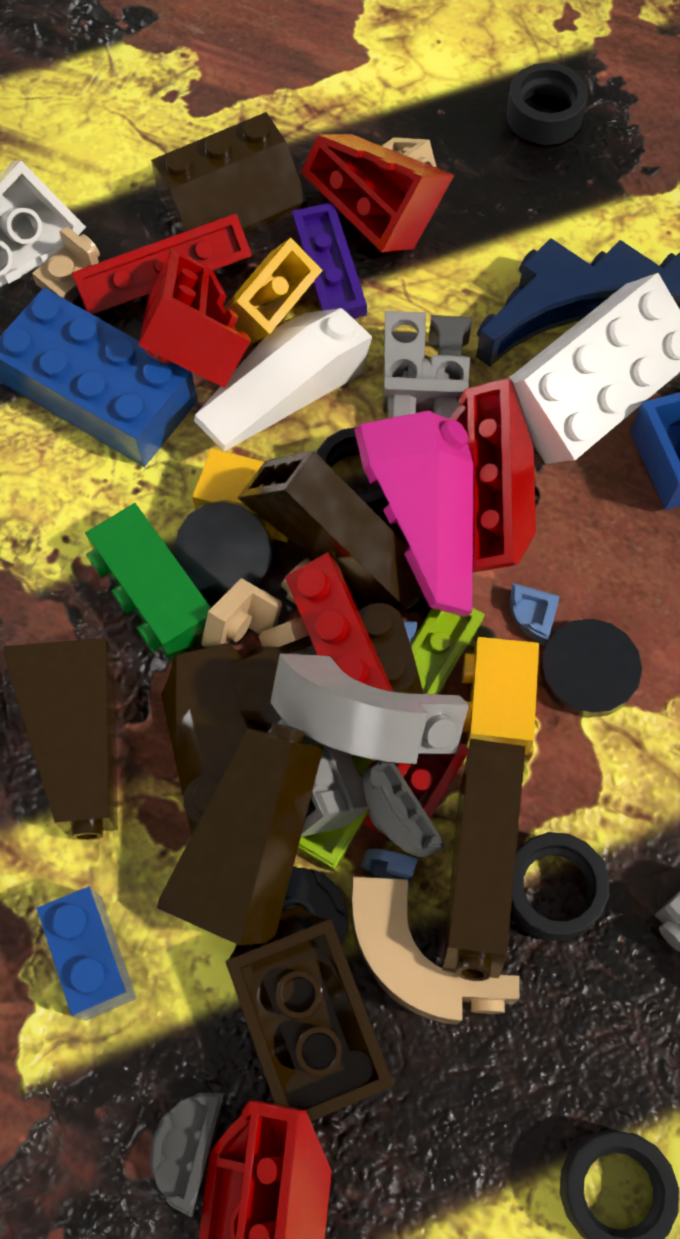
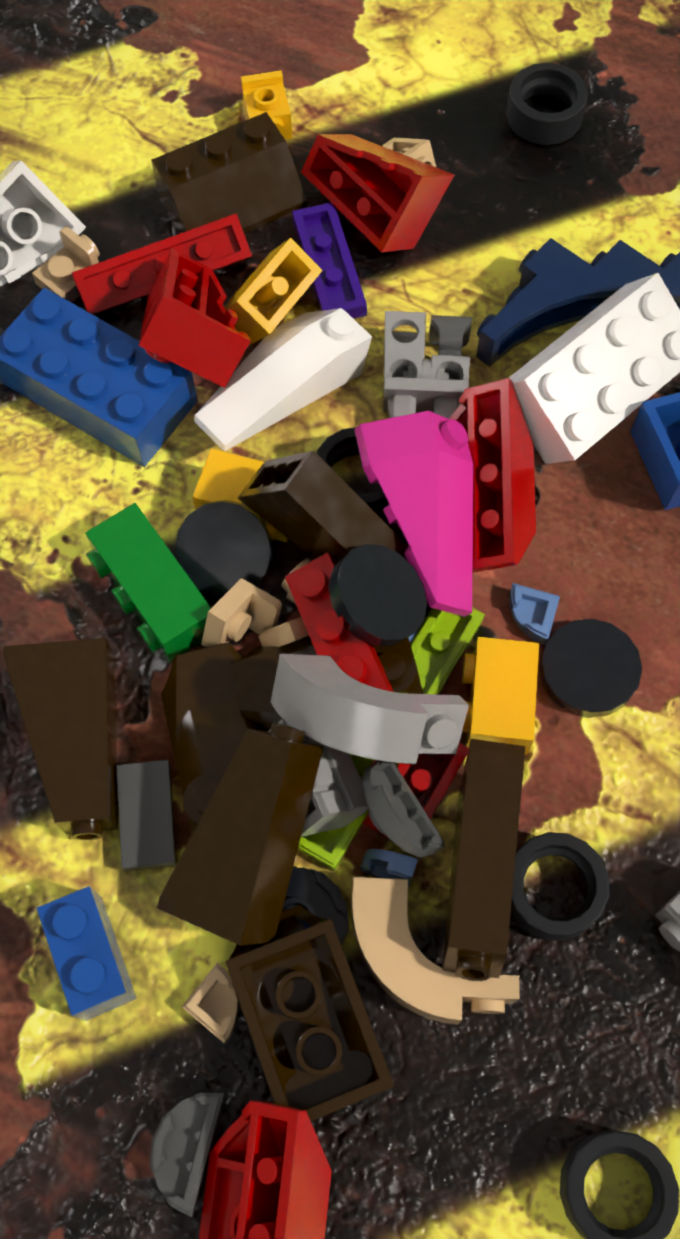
(146, 815): none -> dark grey tile
(215, 1003): none -> tan tile
(267, 94): none -> yellow brick
(378, 595): none -> black tile

